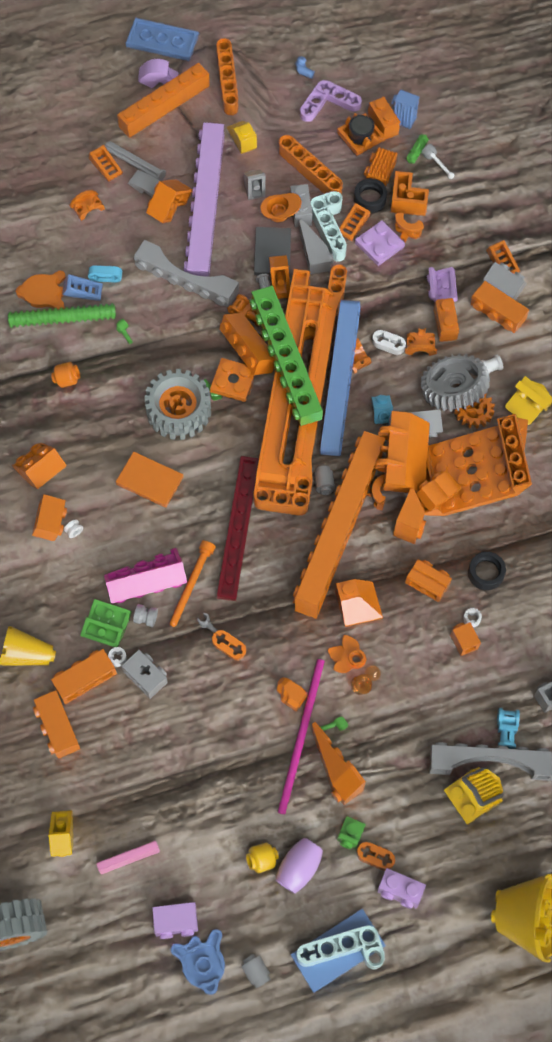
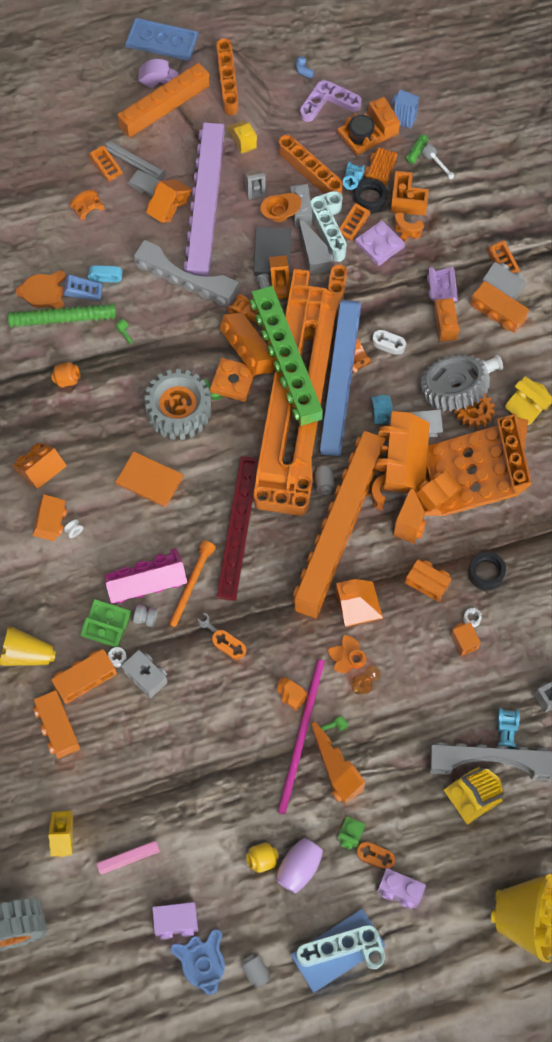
(353, 174): none -> medium azure connector
(421, 342): orange piece -> none

